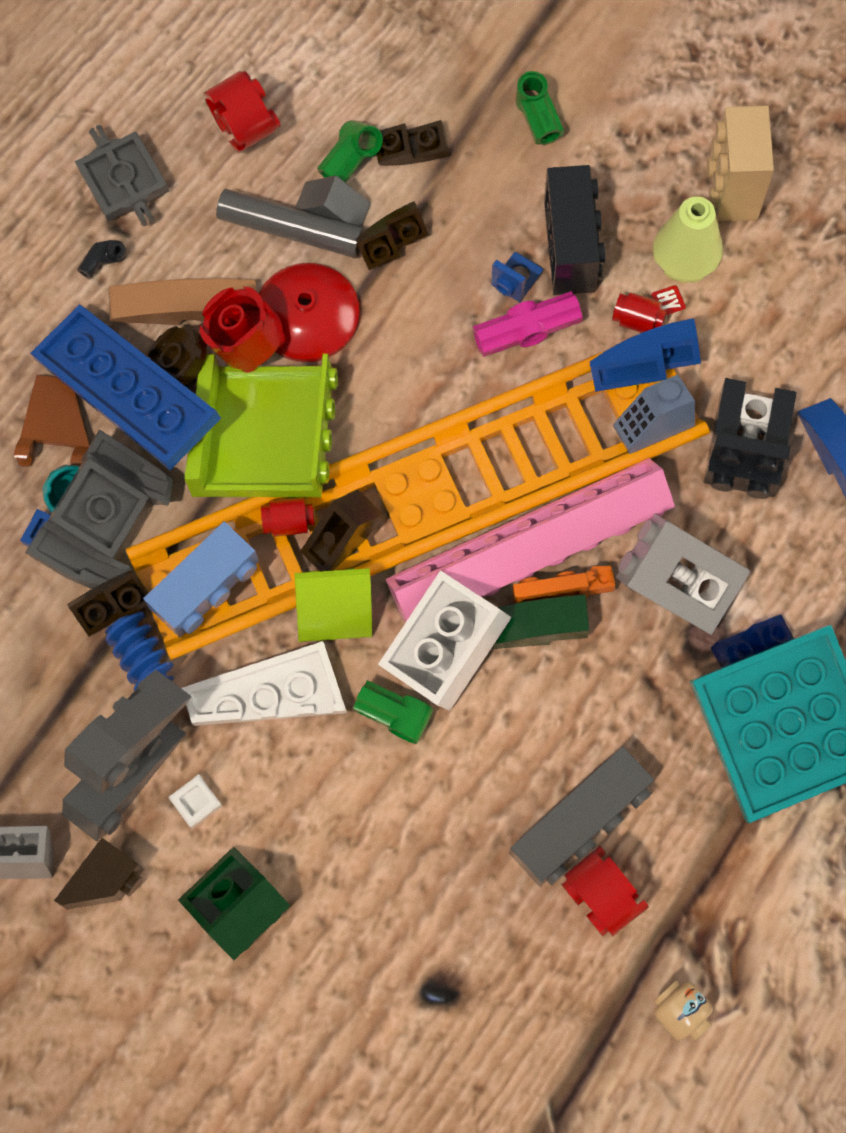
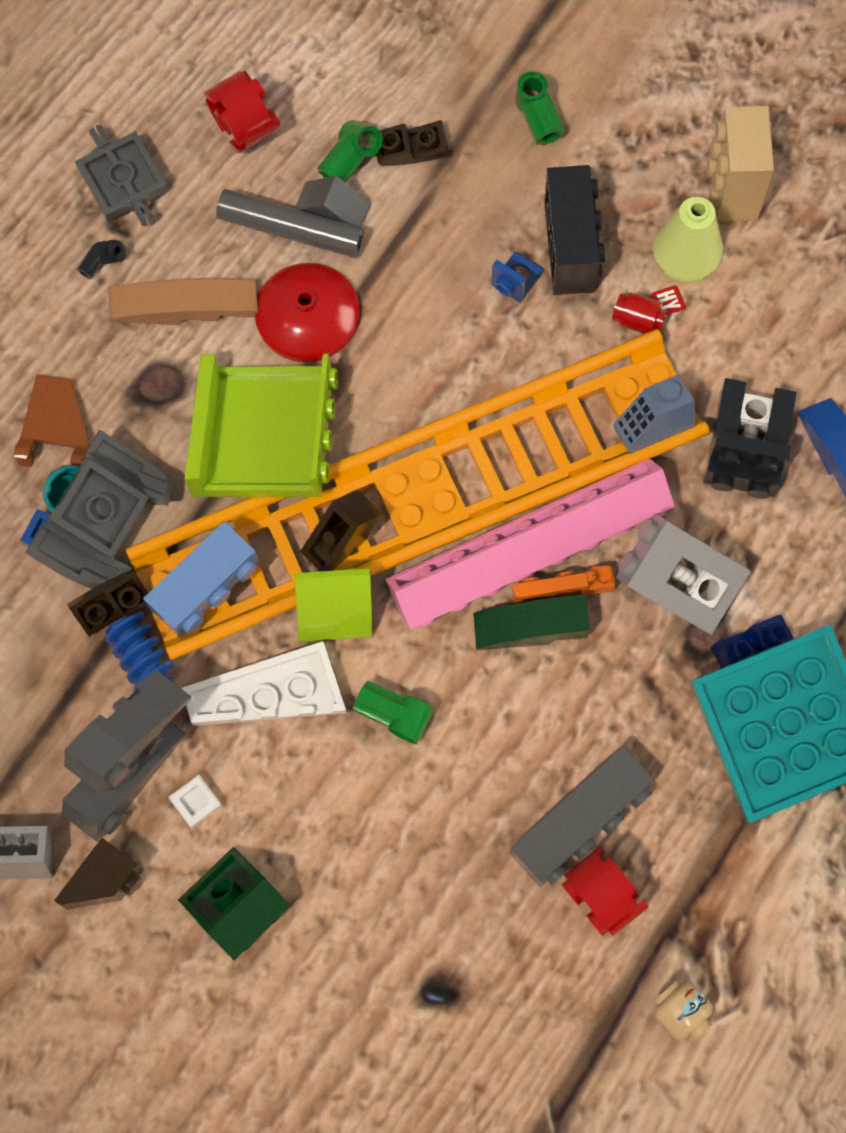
(126, 386): blue plate -> none
(180, 353): dark brown tile -> none
(241, 328): red brick -> none
(287, 517): red brick -> none
(386, 236): dark brown slope -> none
(444, 641): white slope -> none
(527, 324): dark pink piece -> none
(647, 356): blue slope -> none

